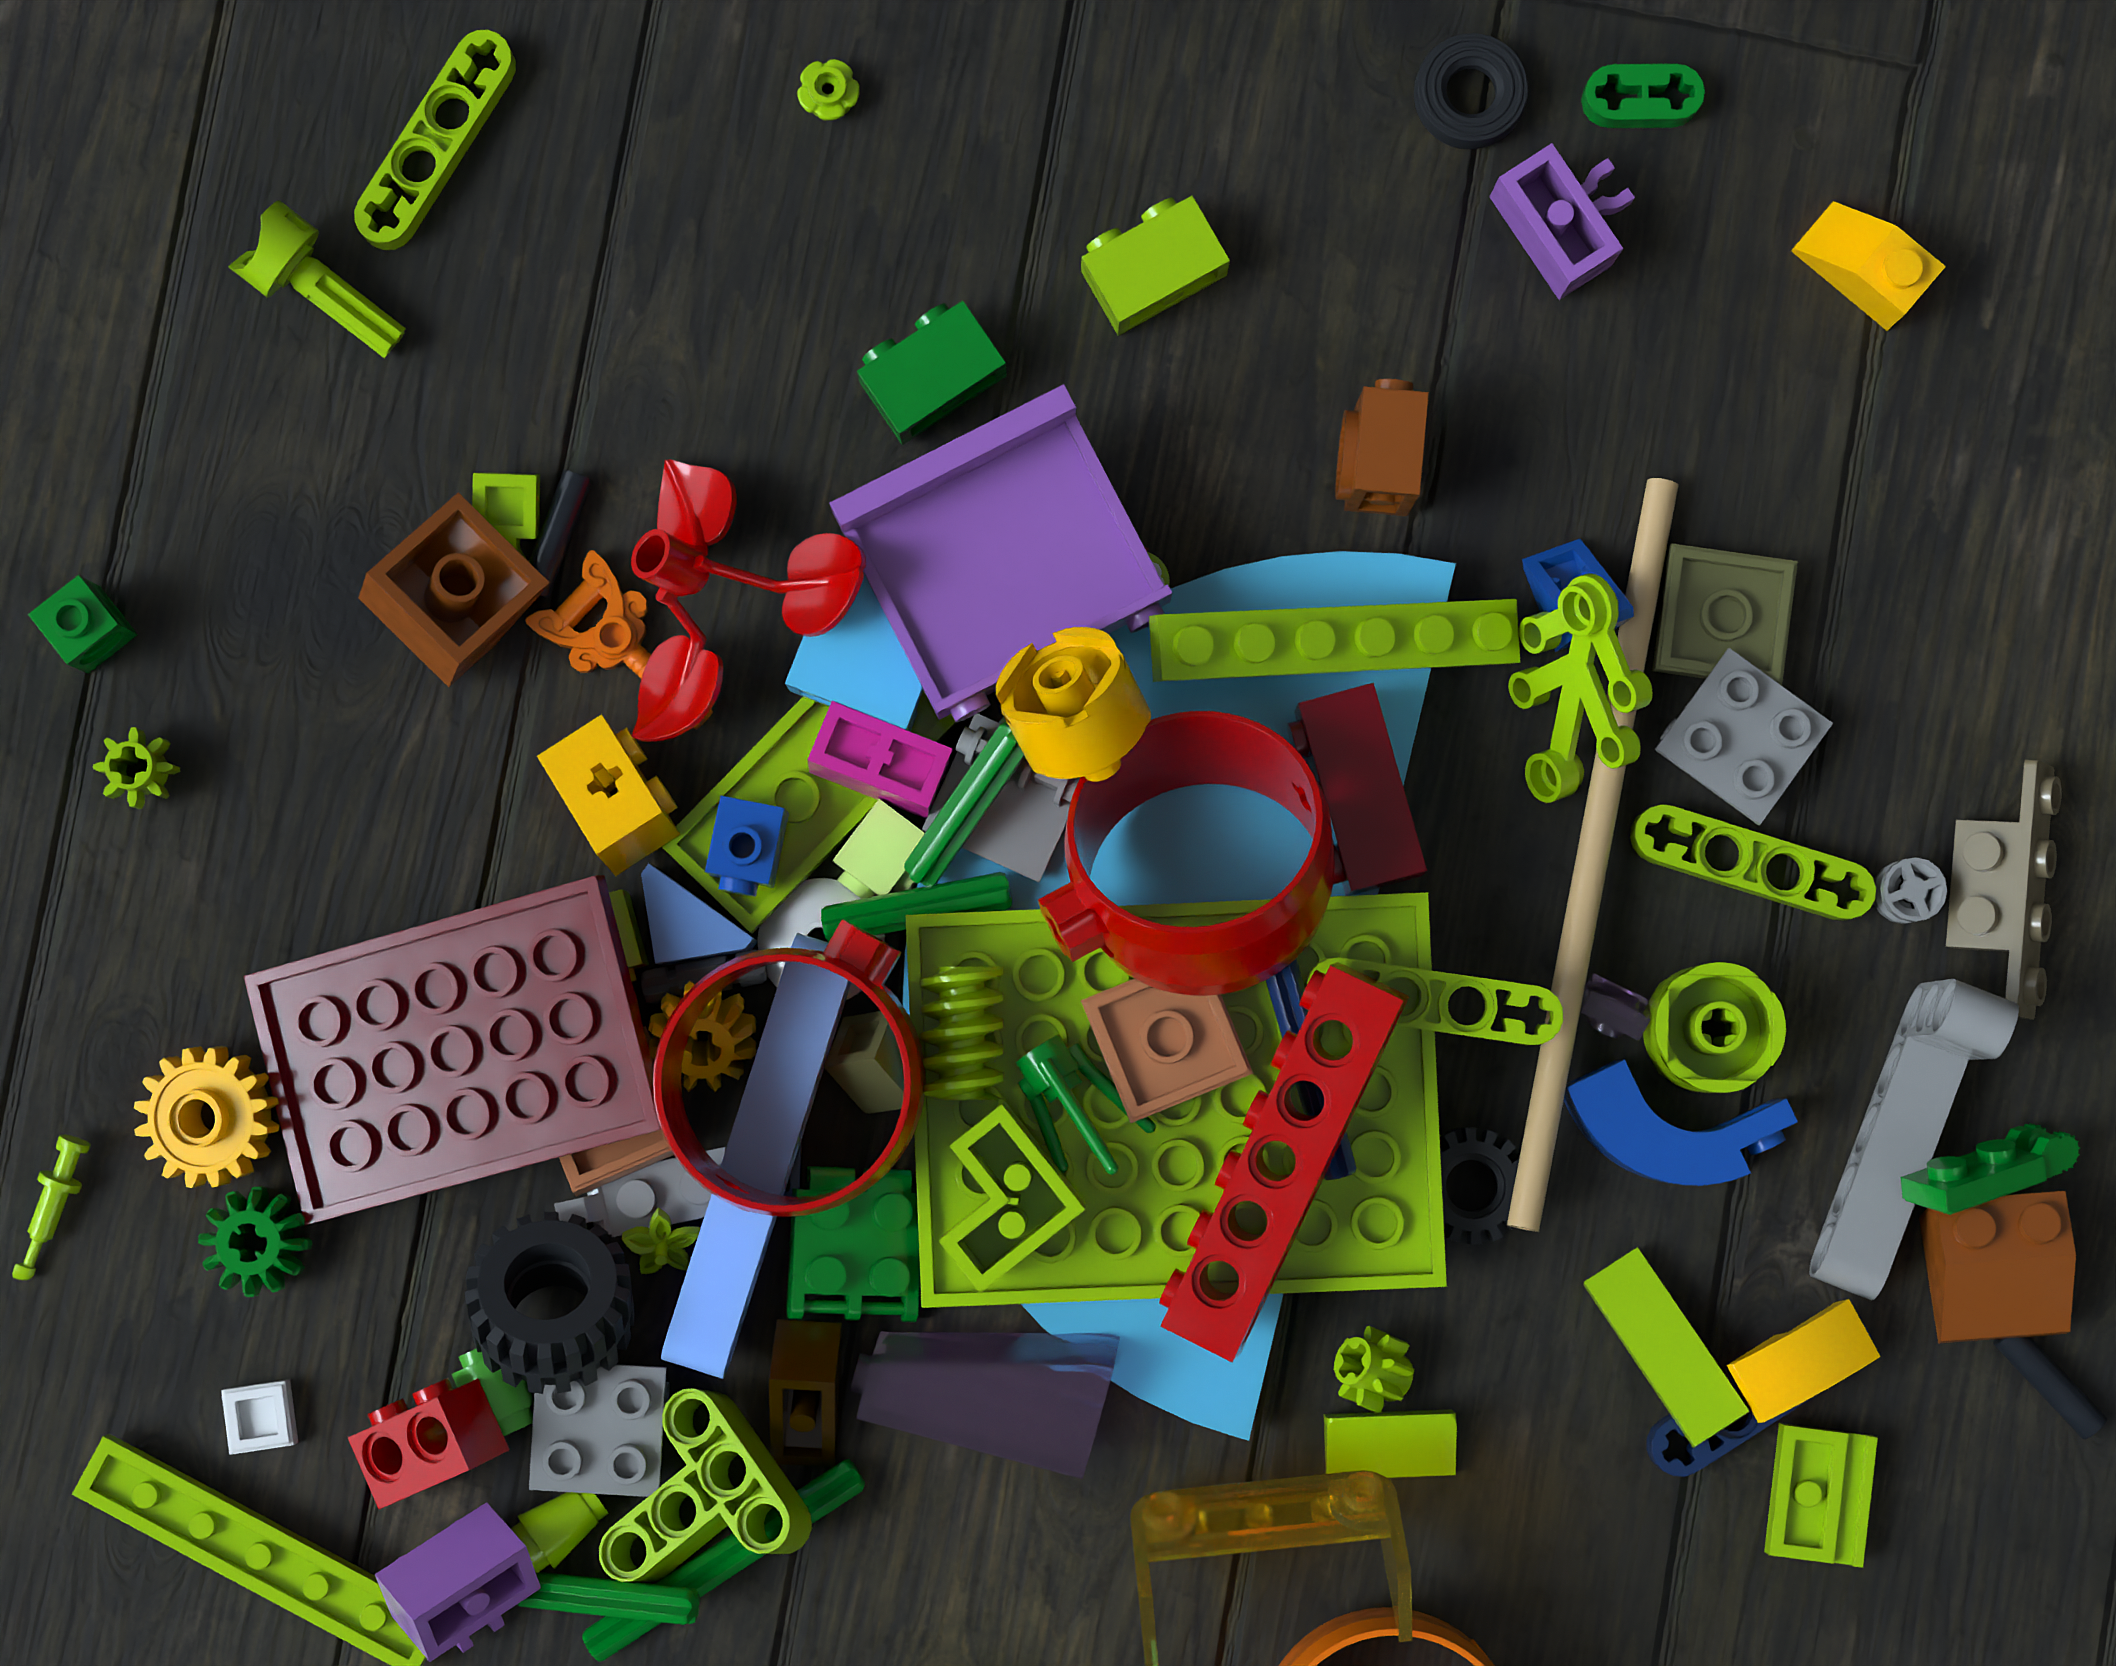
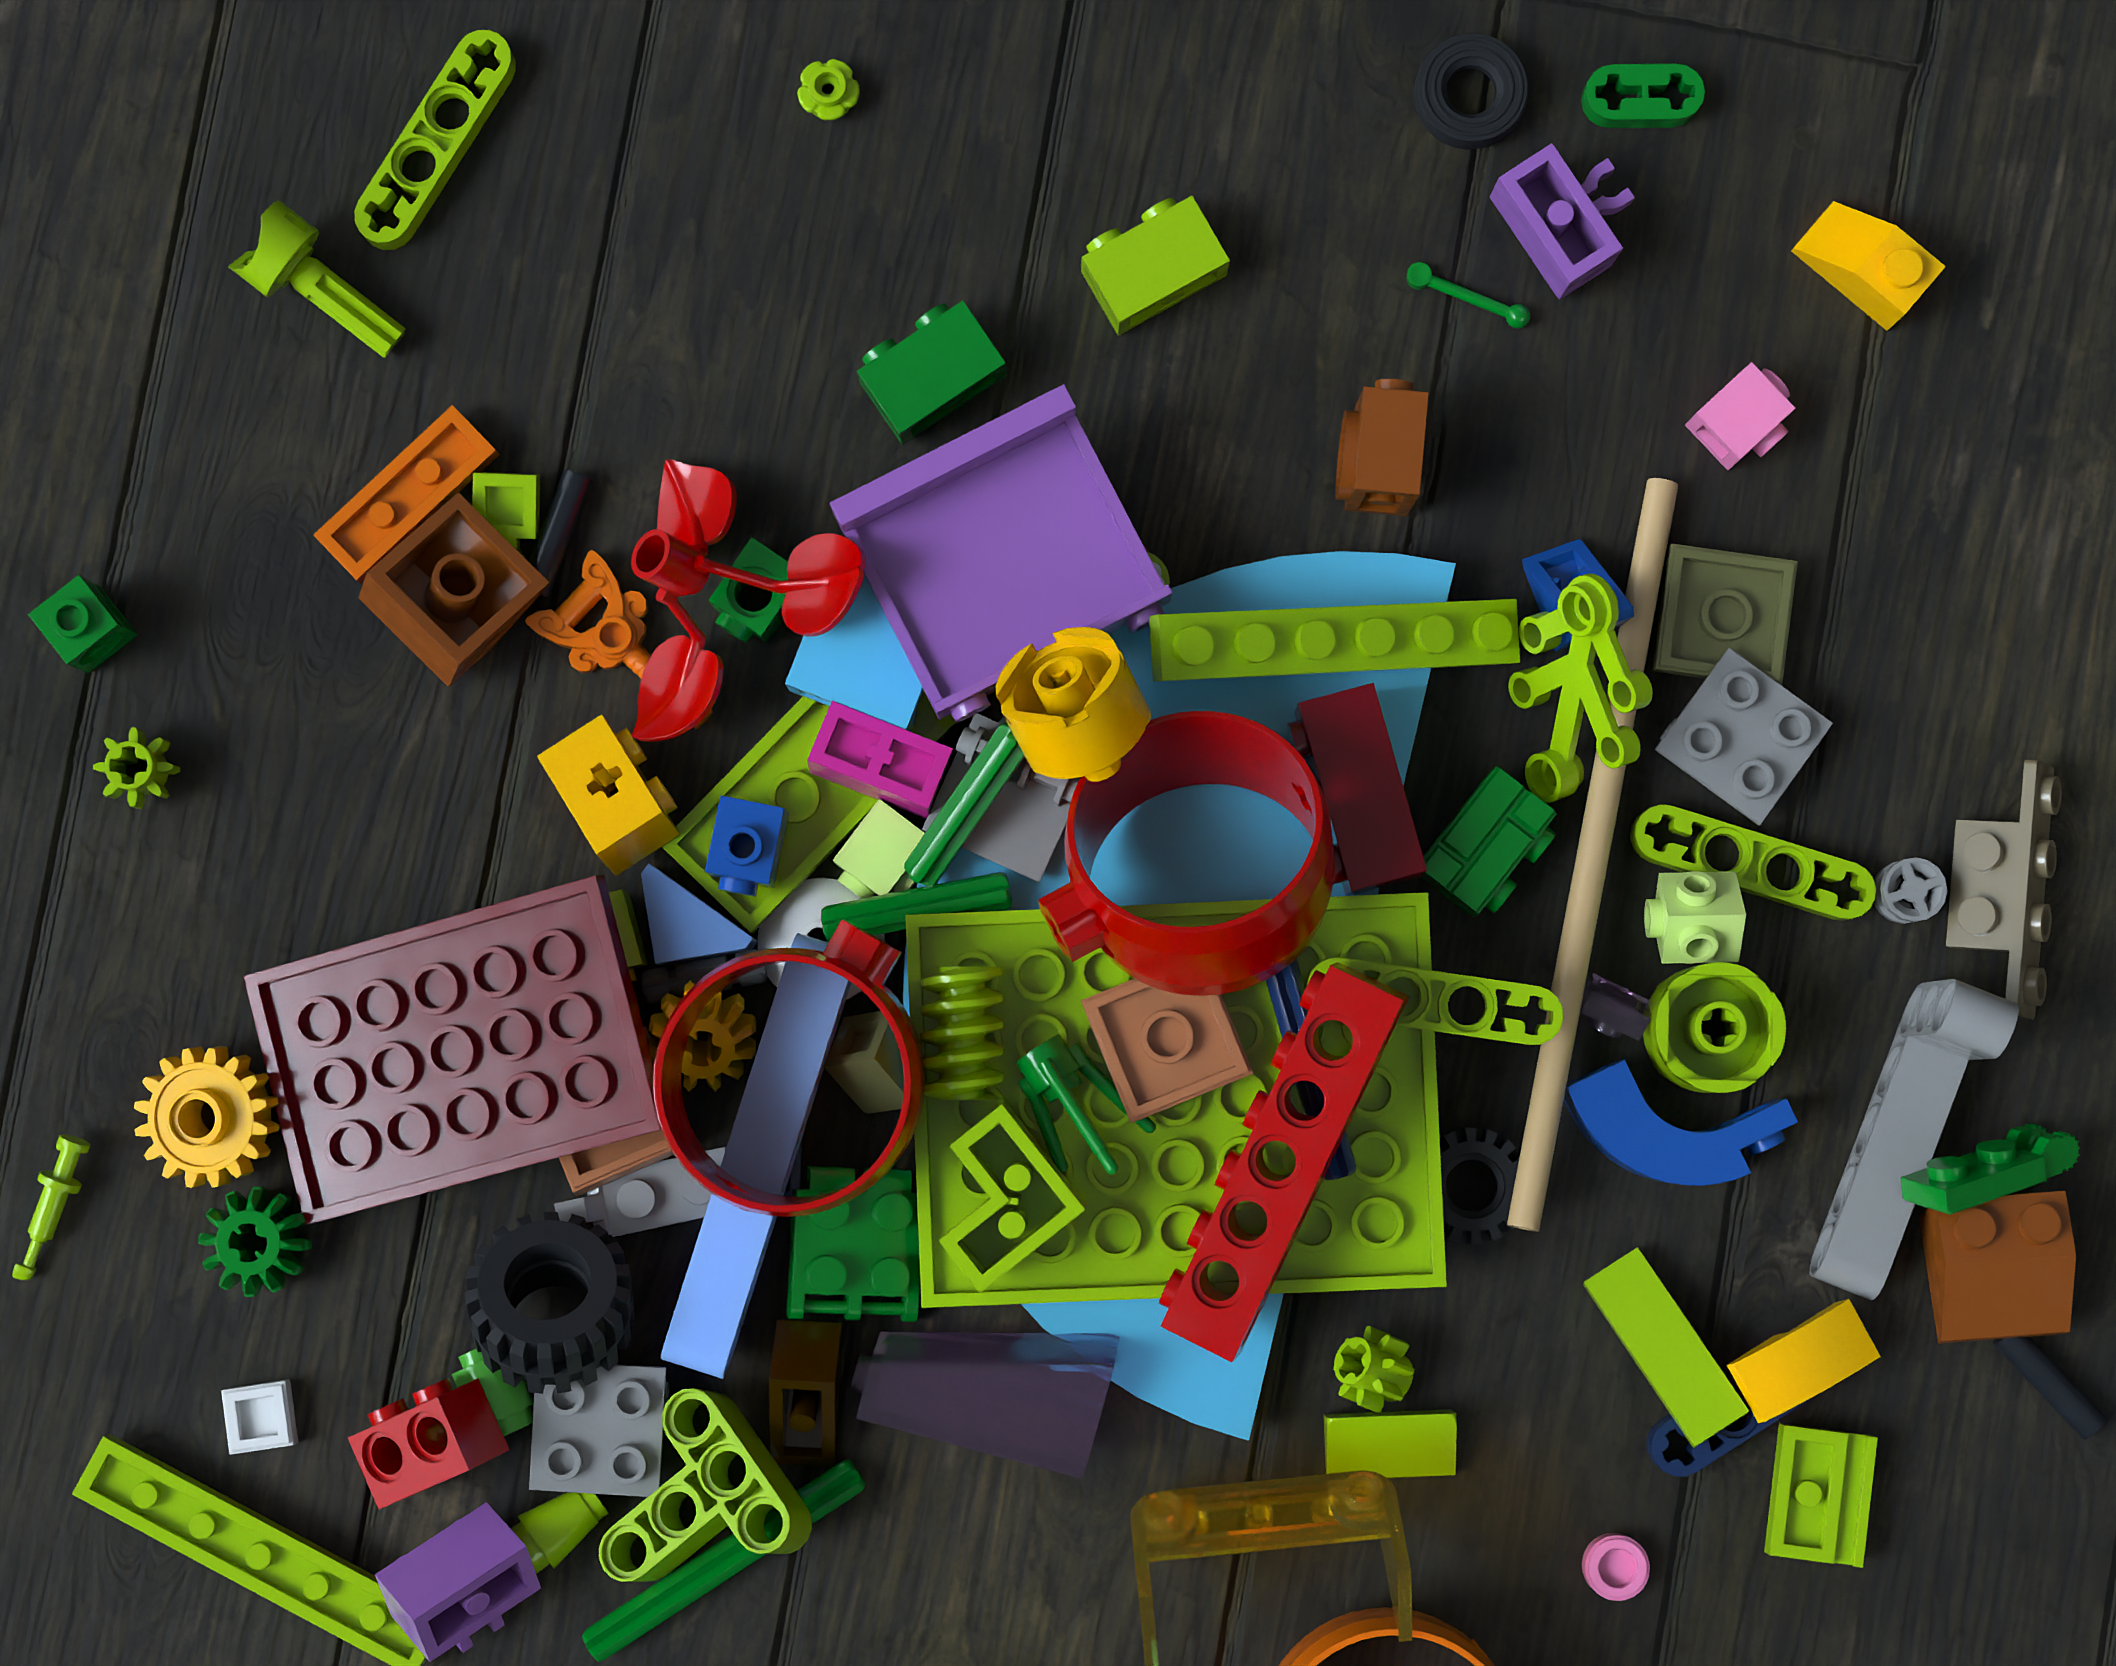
(406, 493): none -> orange plate
(615, 1598): green axle -> none
(659, 1244): lime plant -> none
(725, 599): none -> green brick
(1420, 276): none -> green hinge
(1487, 842): none -> green brick
(1615, 1566): none -> bright pink tile
(1696, 917): none -> yellowish green brick
(1743, 416): none -> bright pink brick

